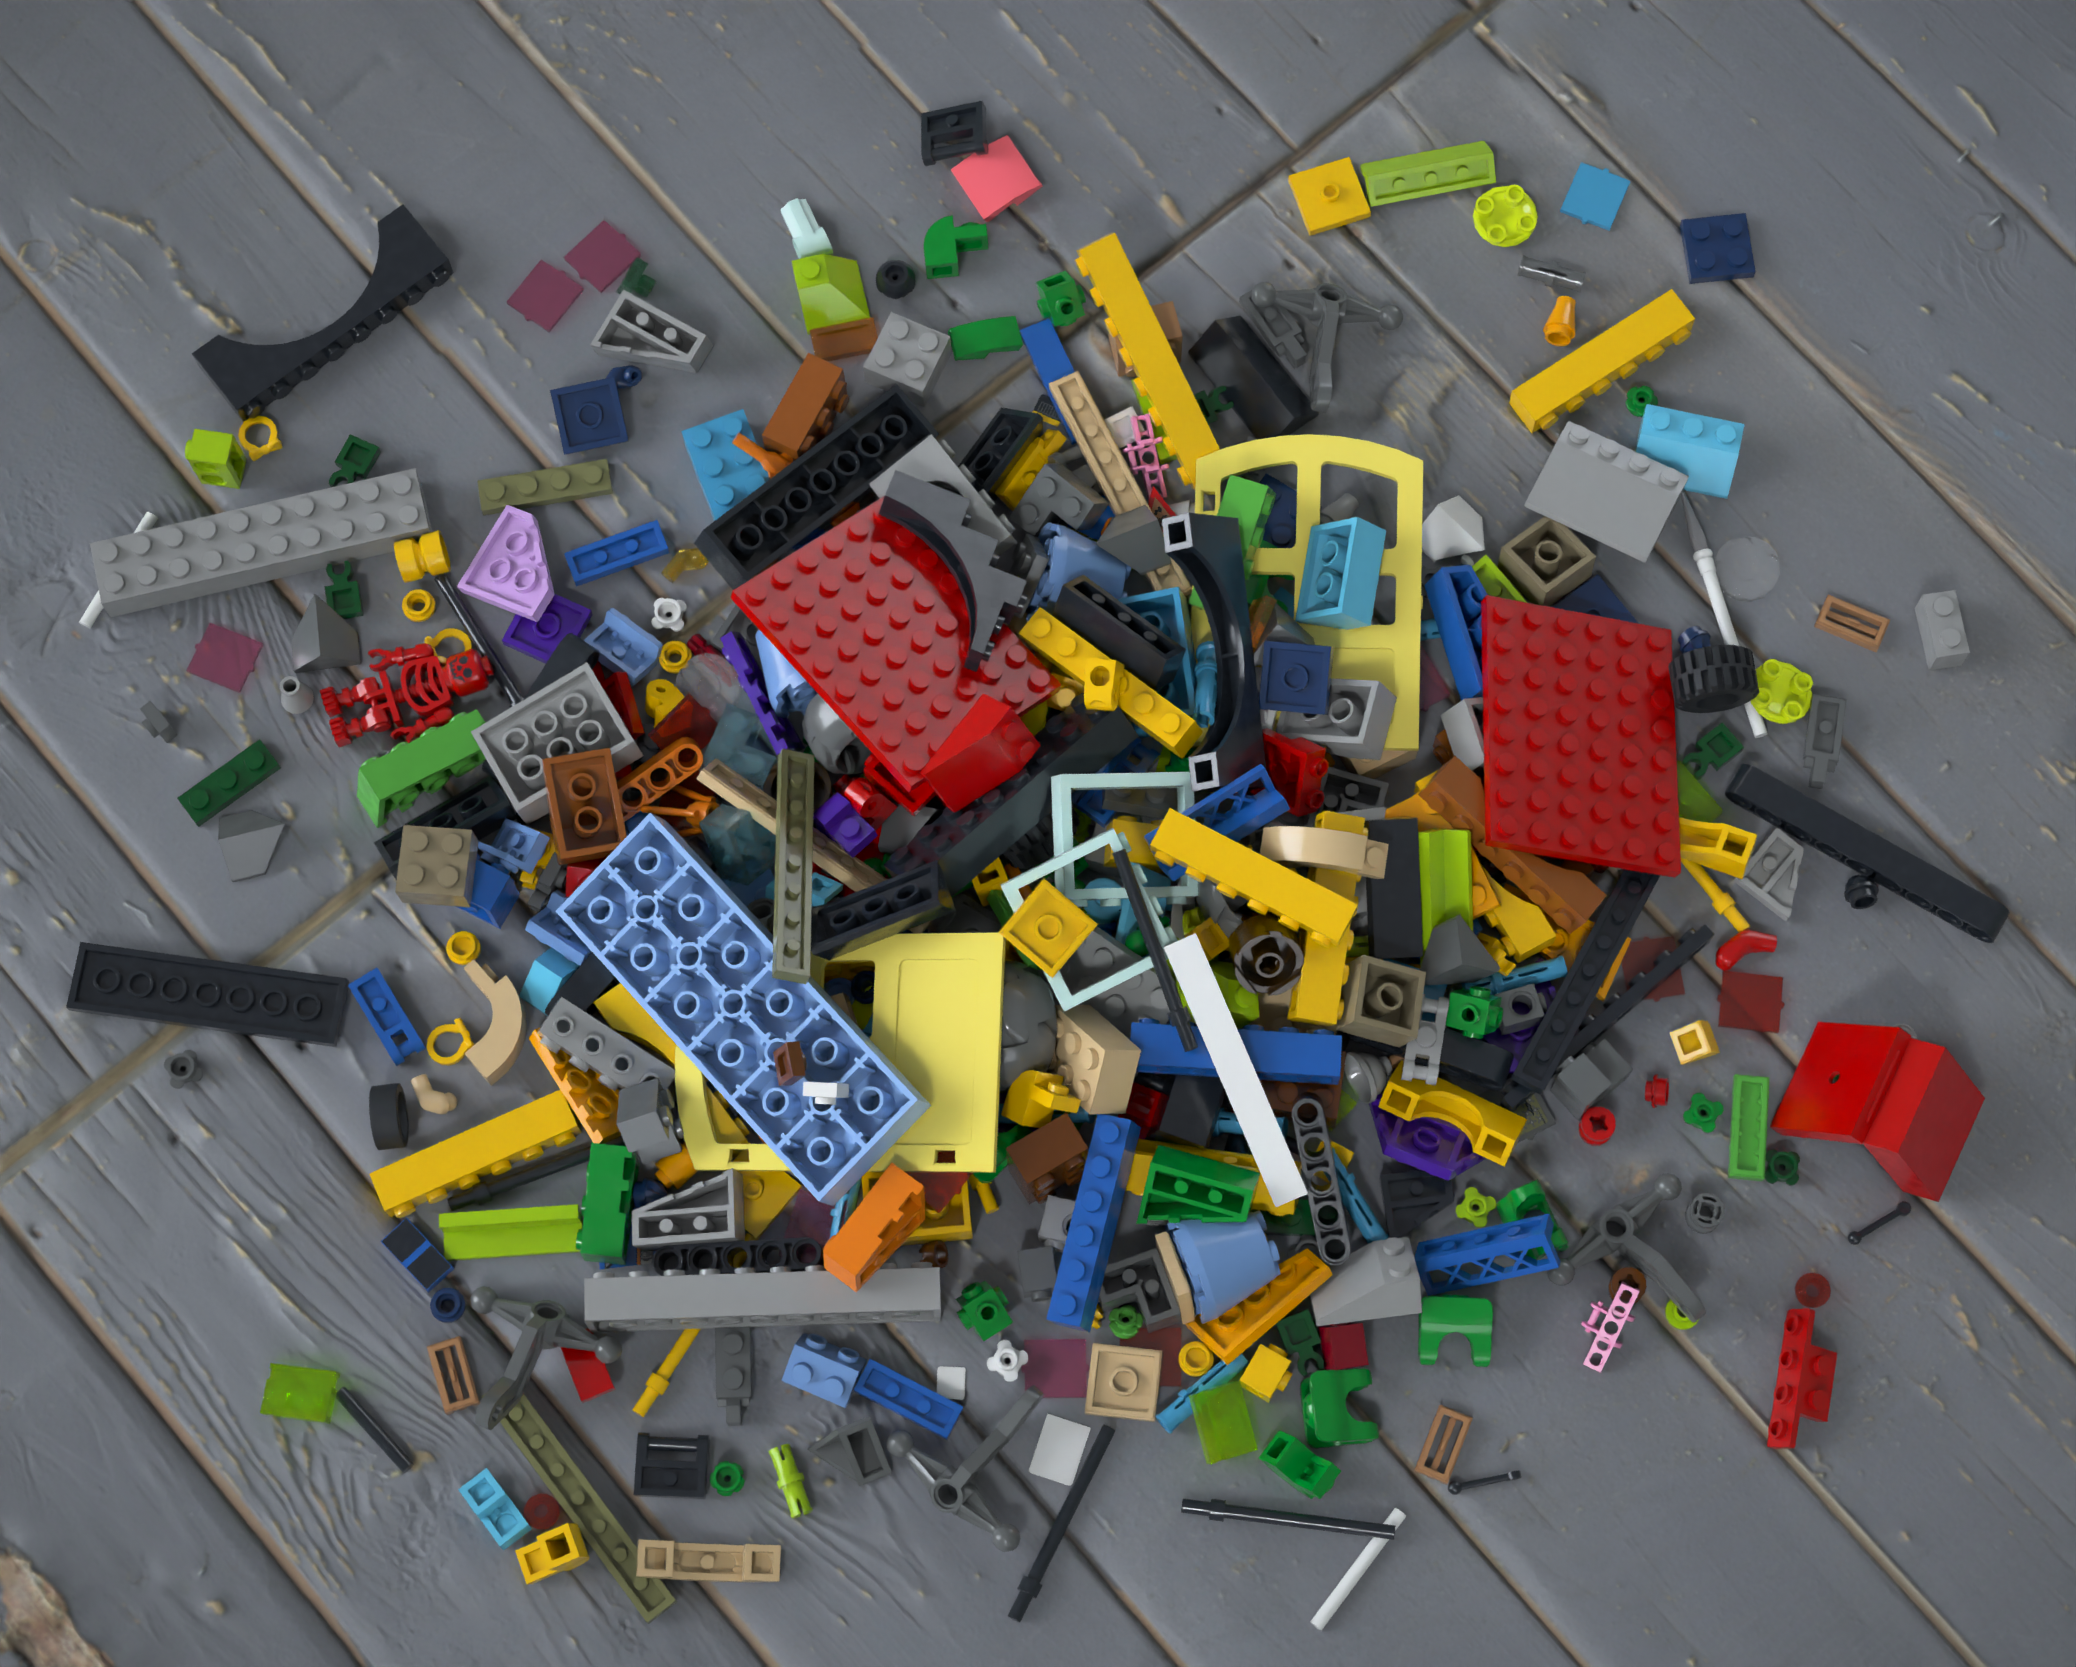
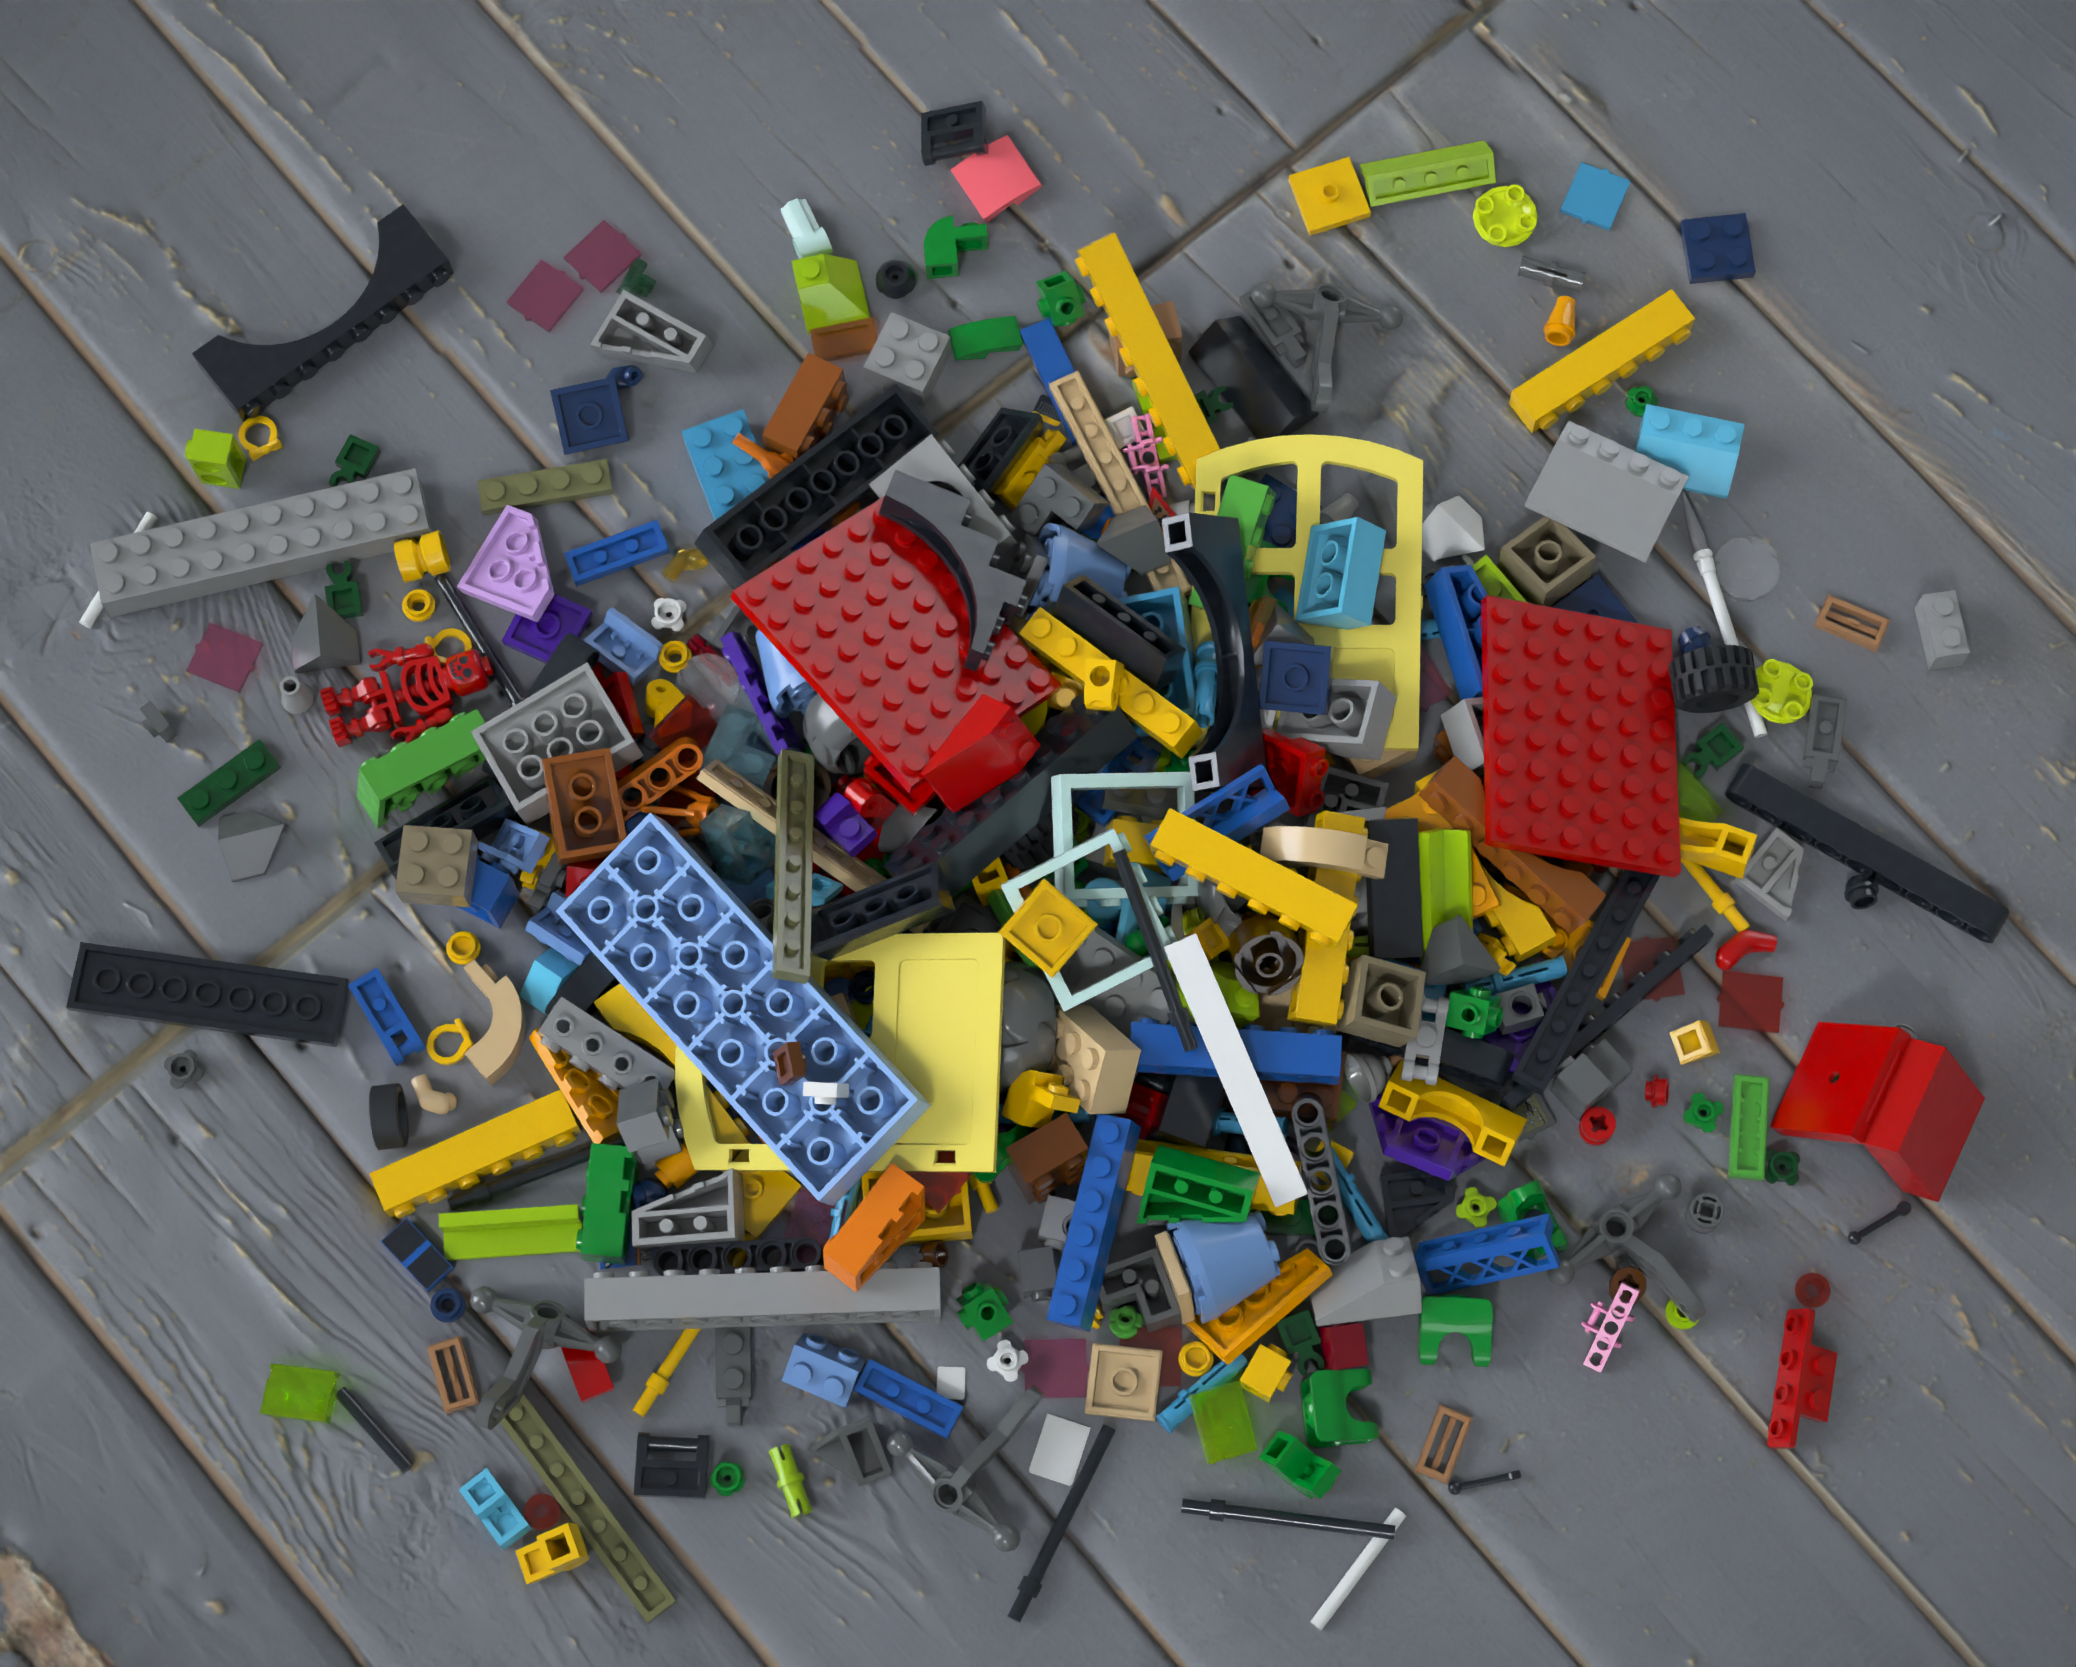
(708, 1561): tan slope -> none

